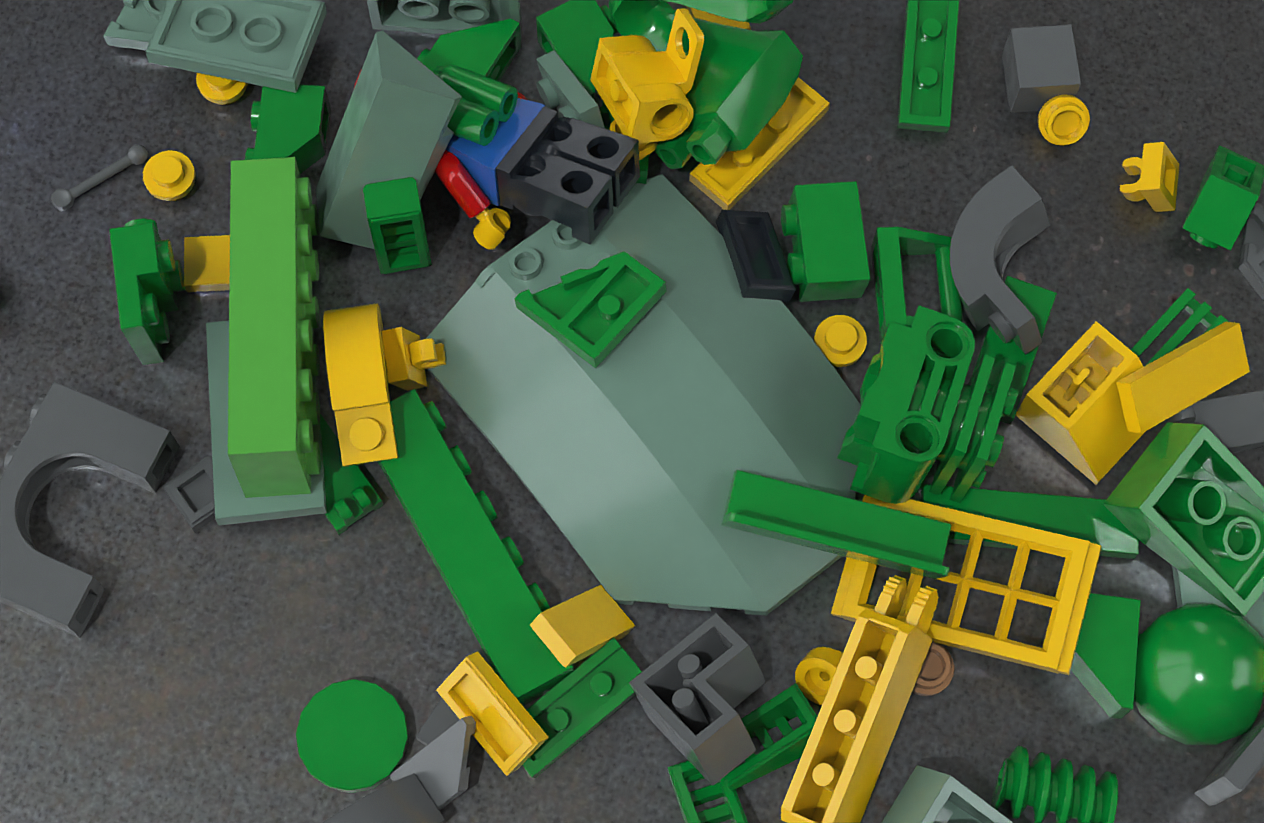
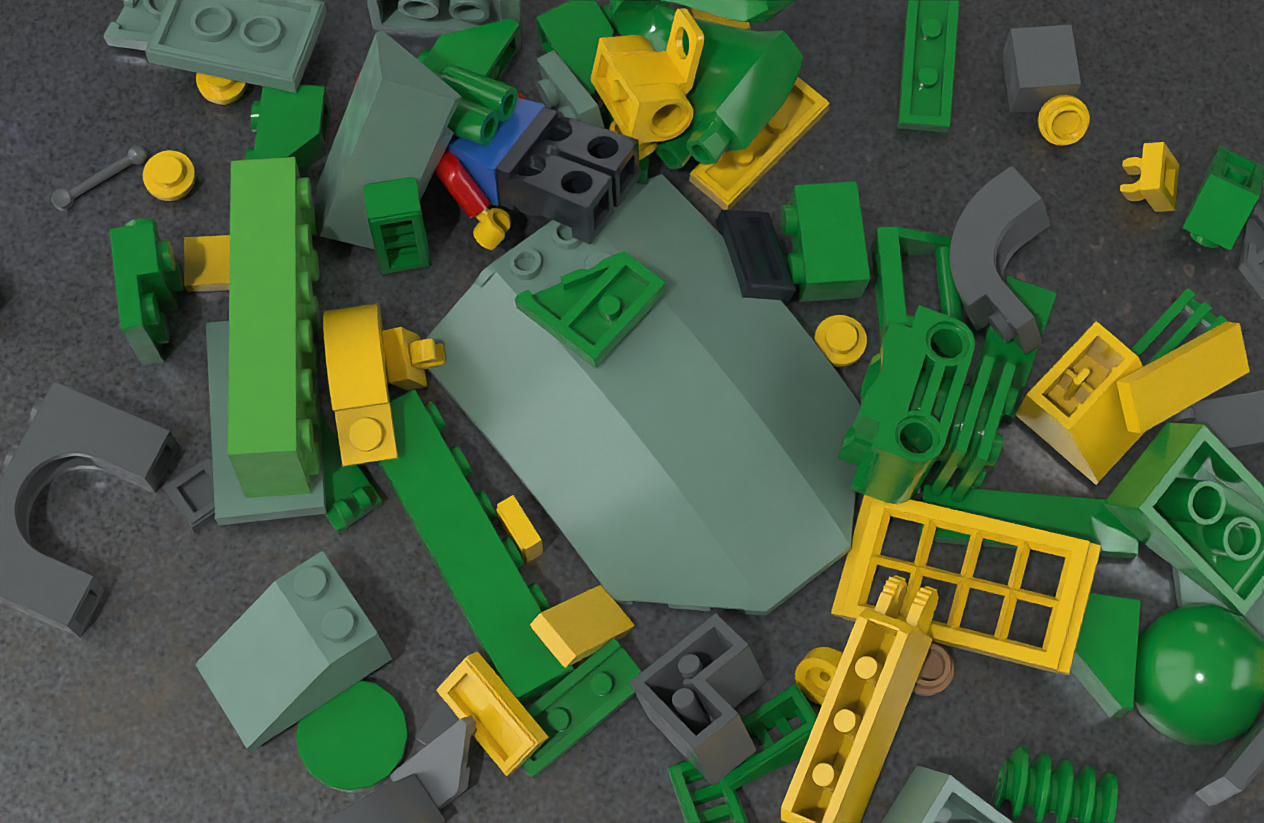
(291, 652): none -> sand green slope
(519, 528): none -> yellow tile
(837, 524): green panel -> none

